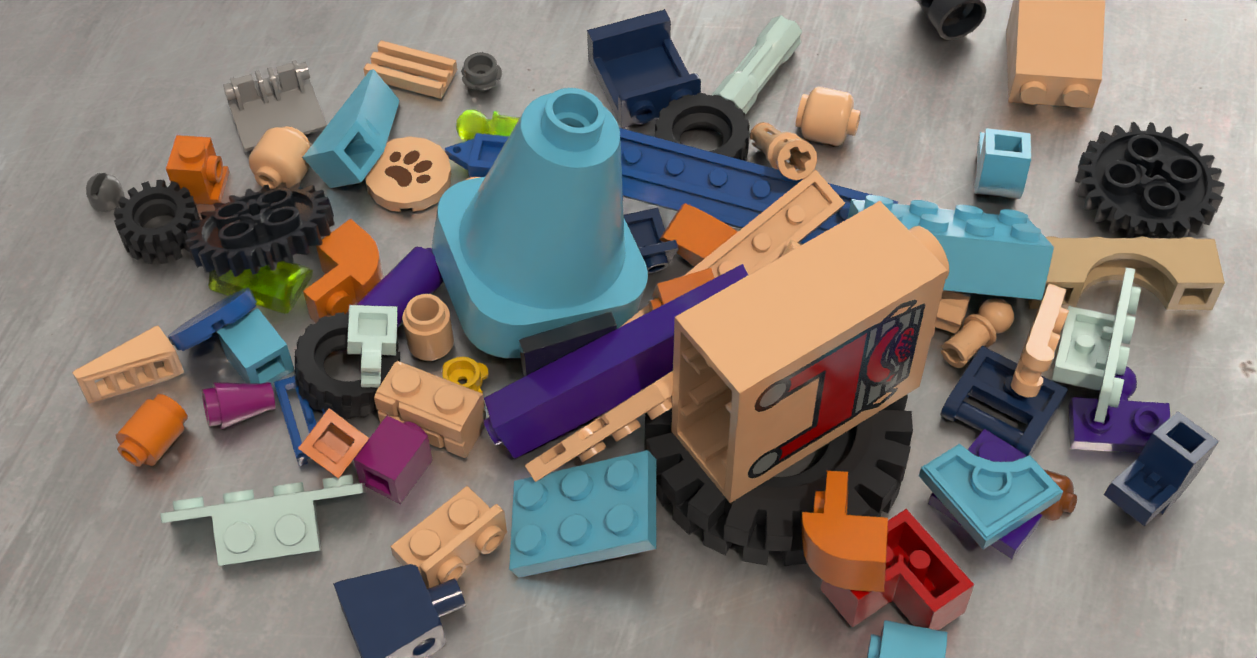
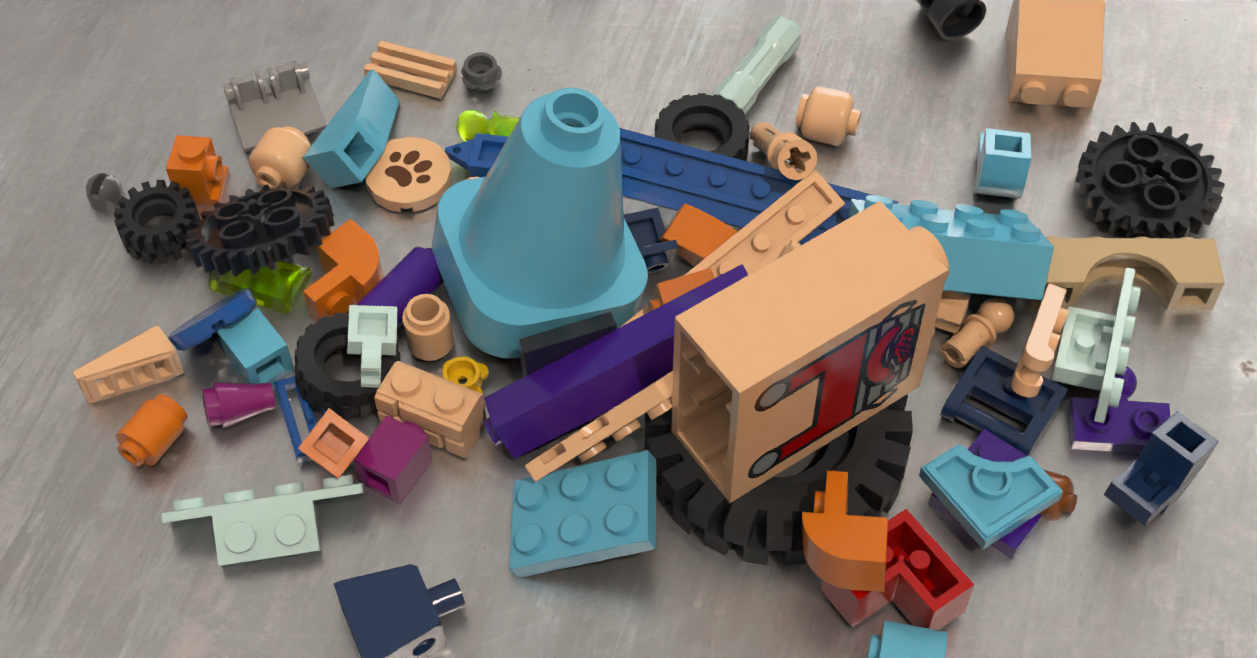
(452, 538): light nougat bracket -> none
(639, 67): dark blue panel -> none

